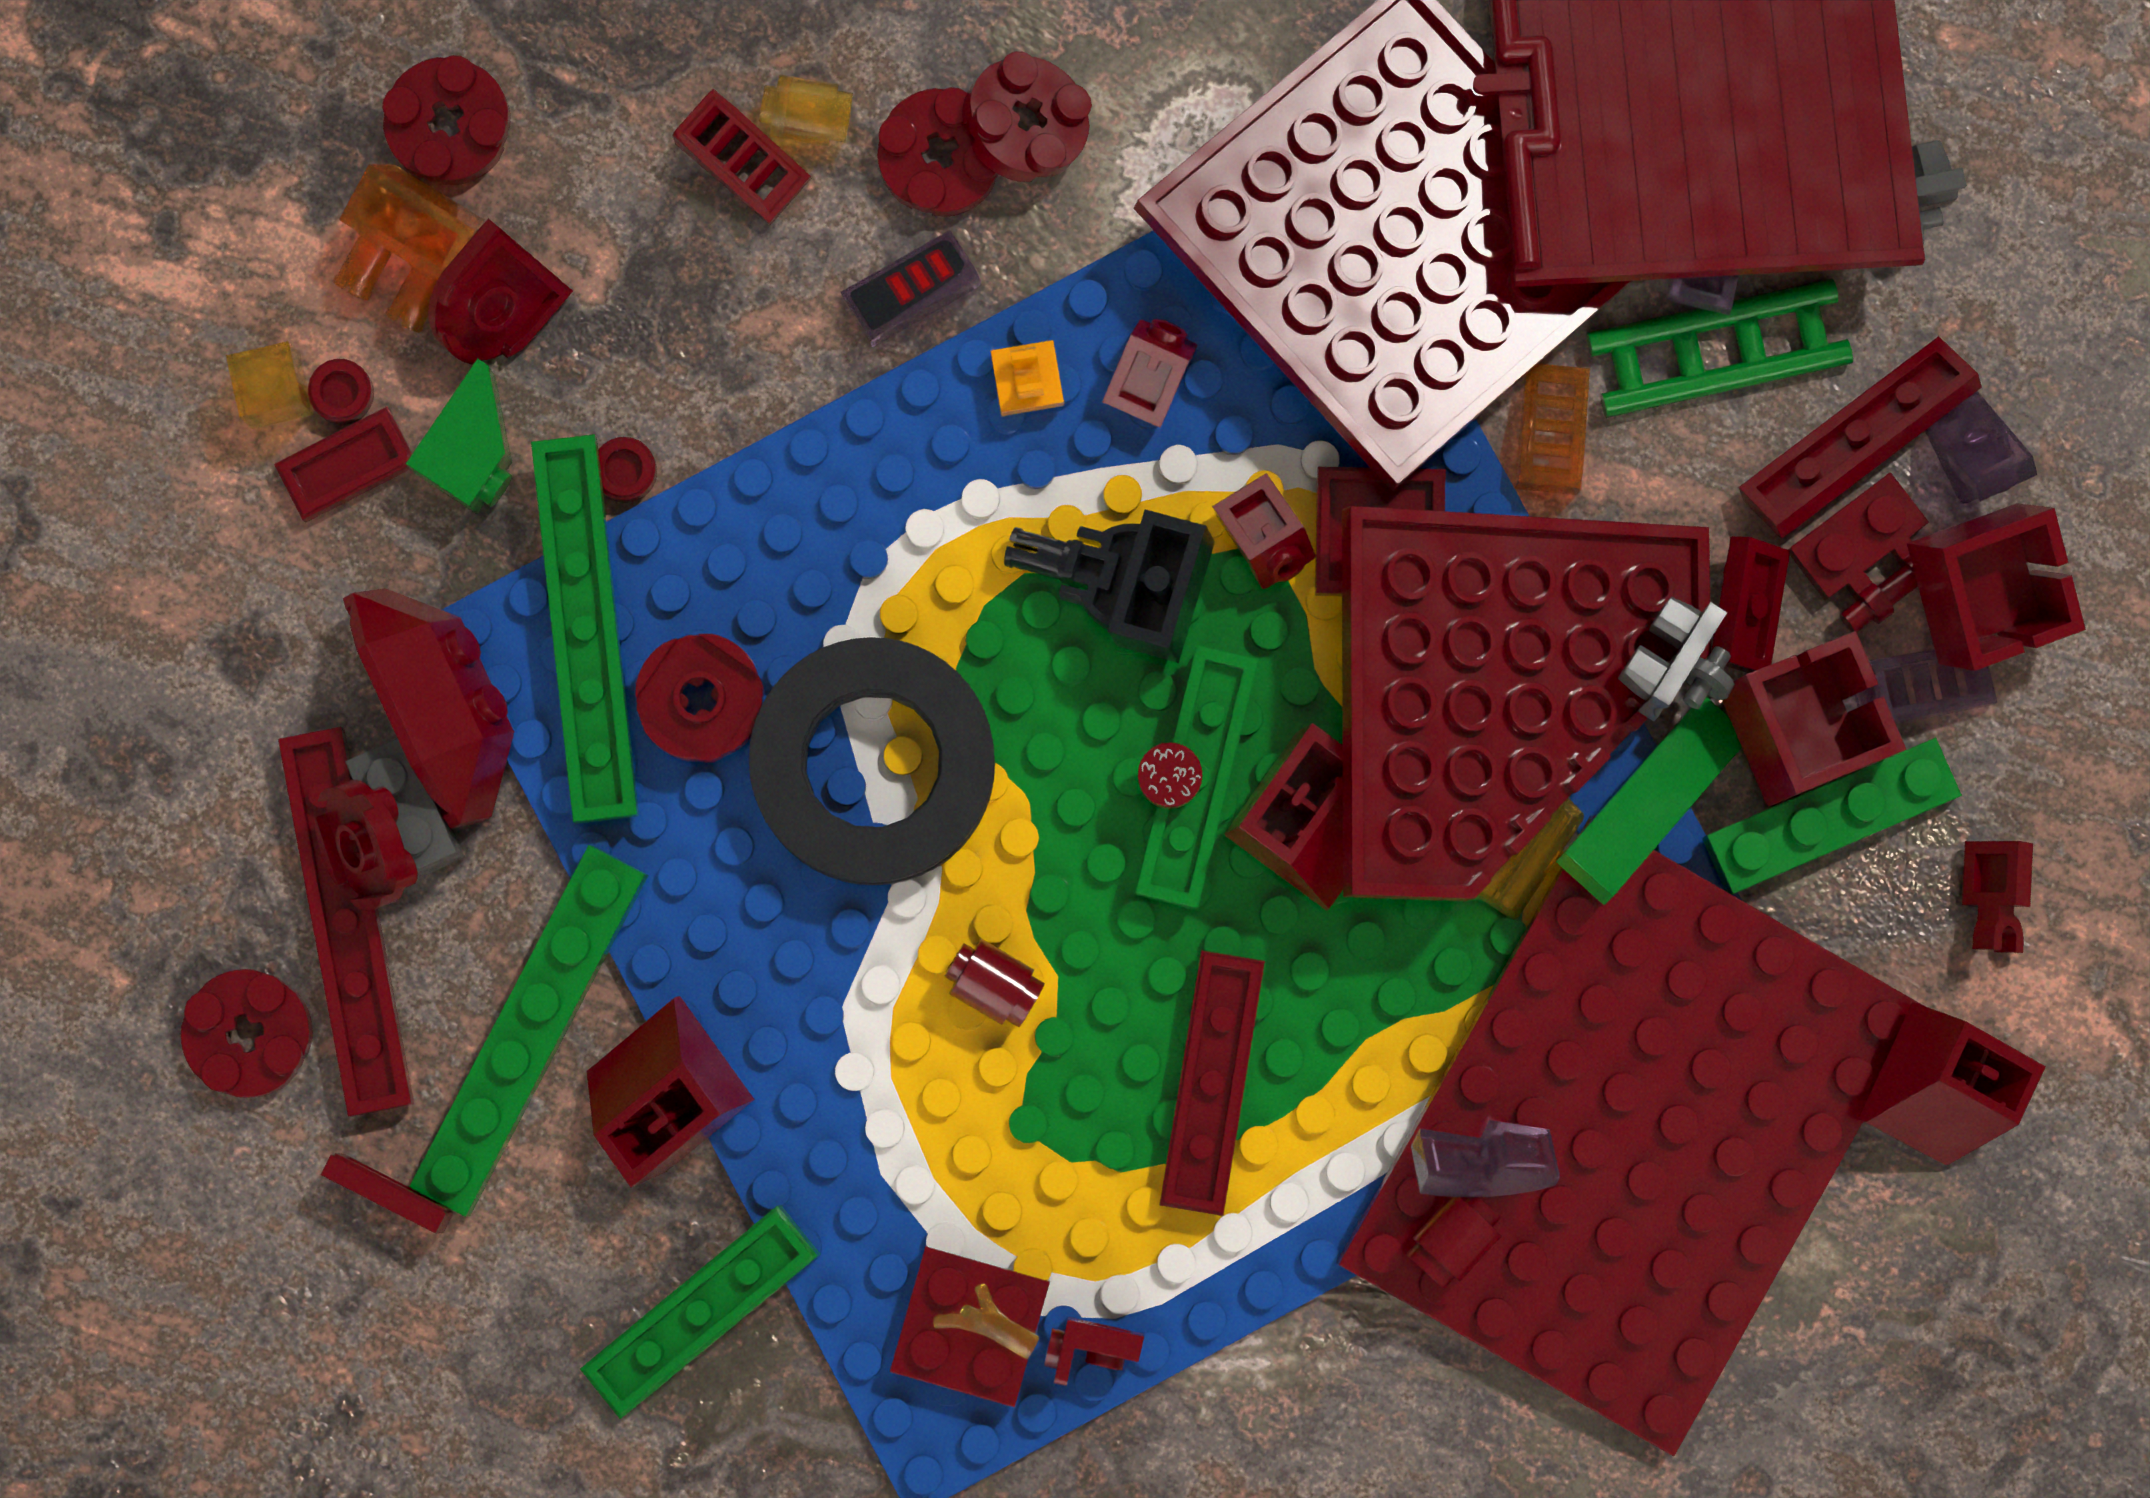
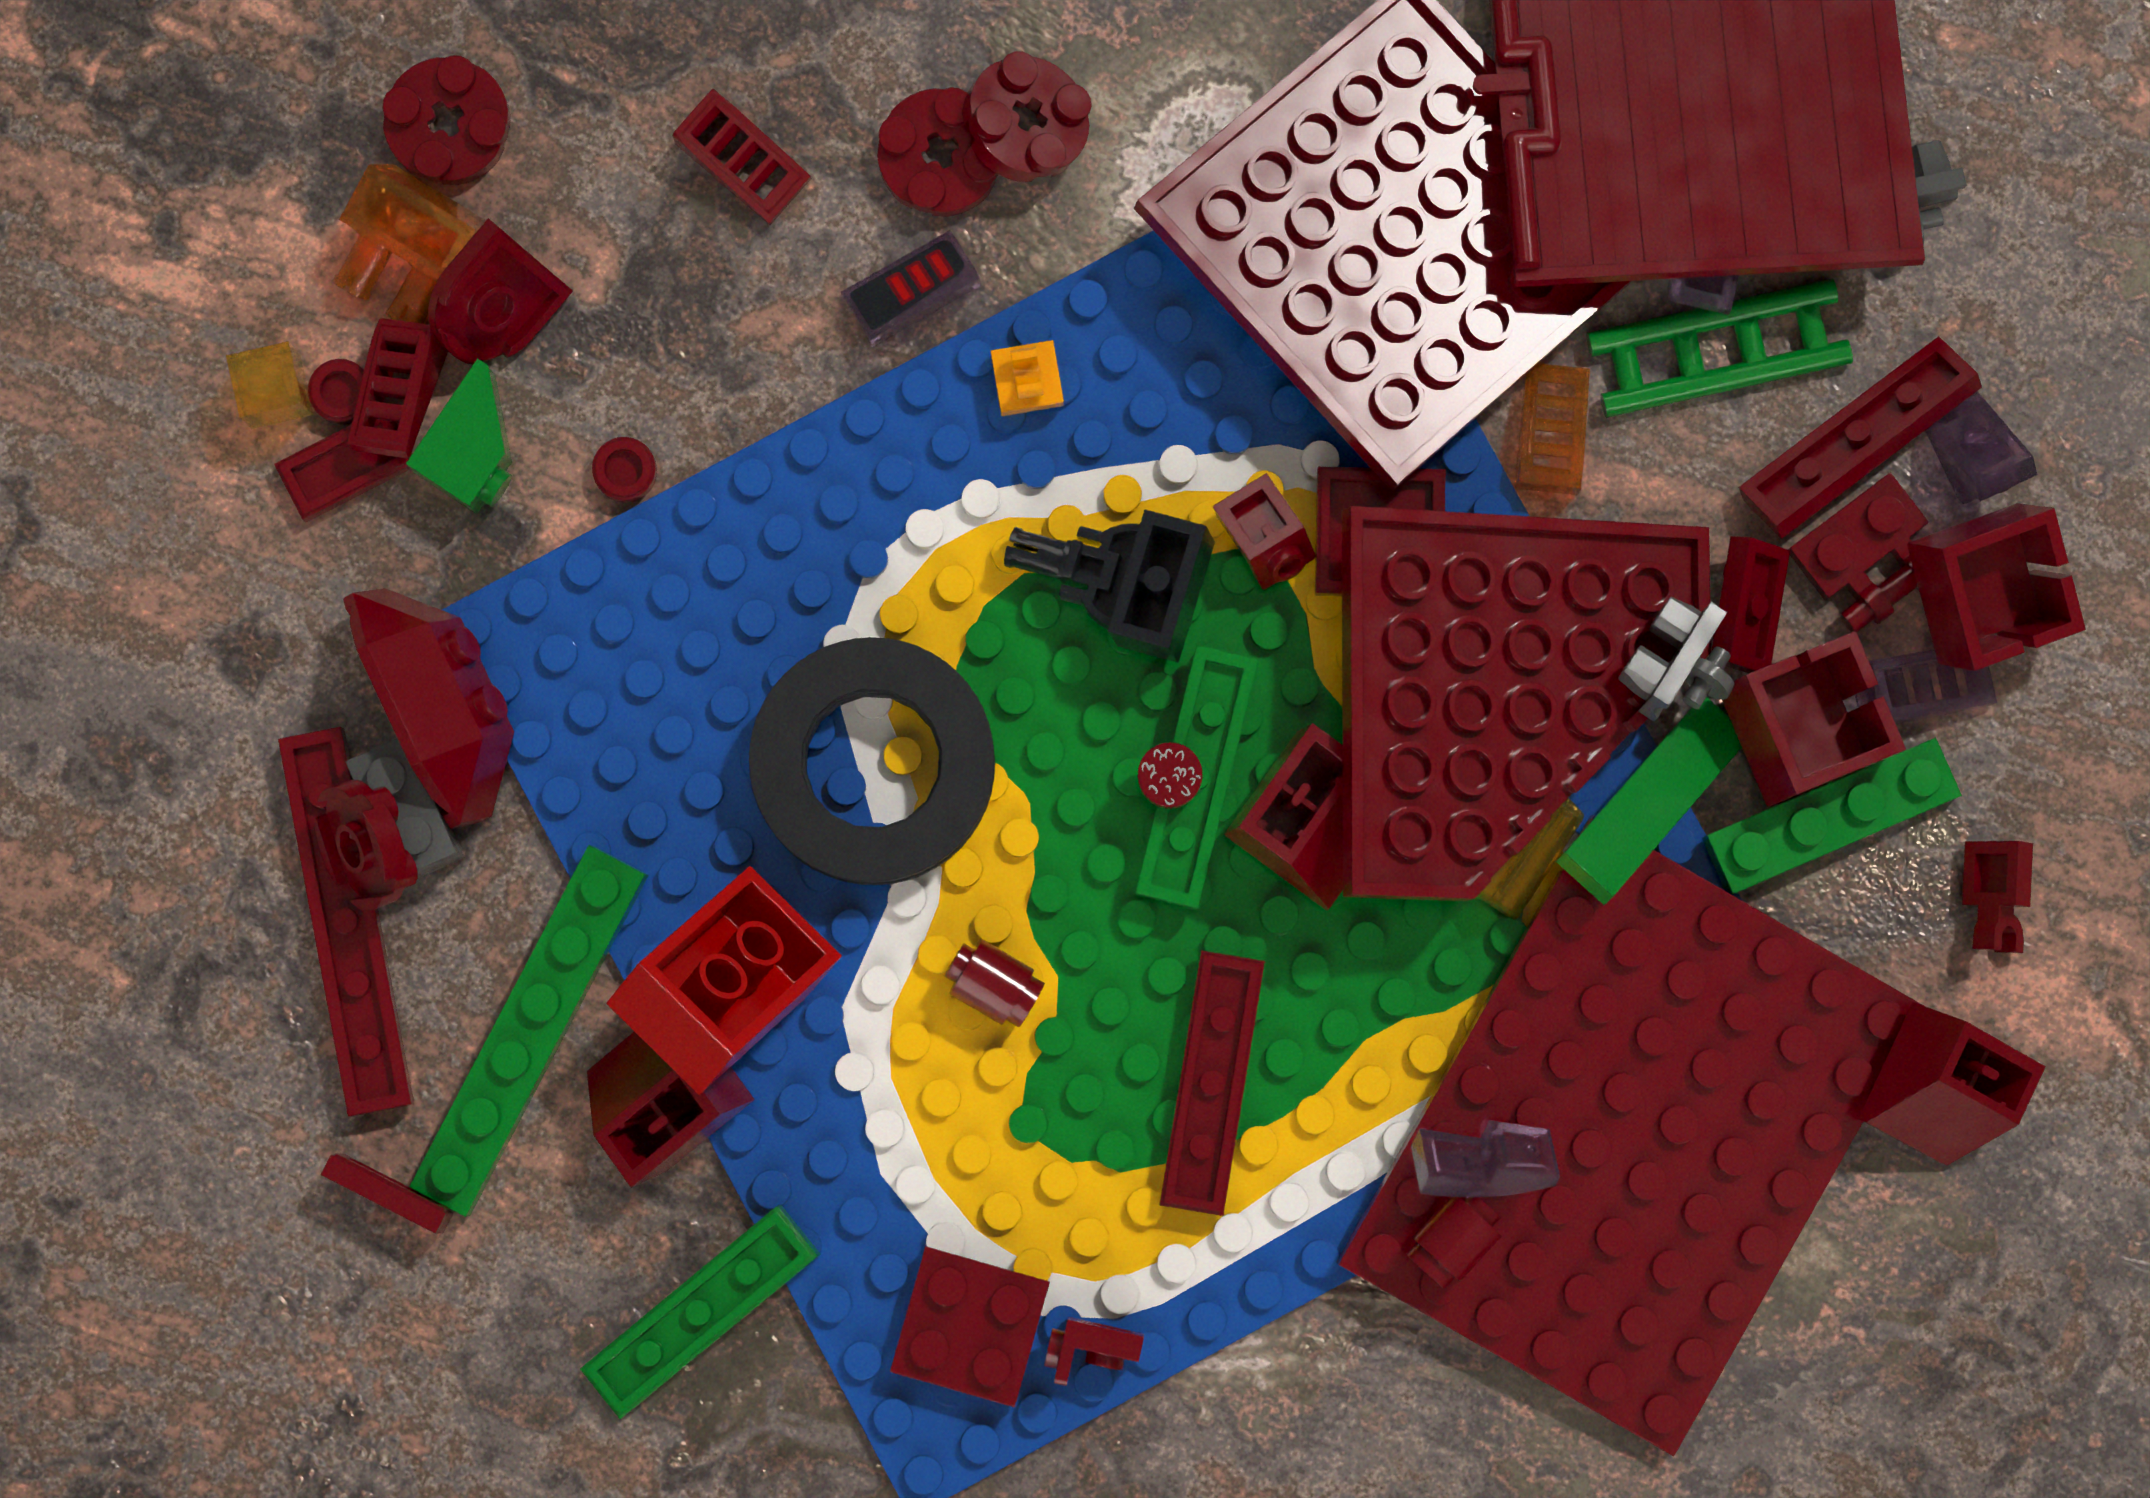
(214, 1014): dark red plate -> none
(400, 349): none -> dark red slope
(584, 629): green plate -> none
(693, 661): dark red plate -> none
(723, 980): none -> red brick
(806, 110): clear yellow brick -> none
(990, 1323): clear yellow bar -> none
(1150, 370): bracket -> none

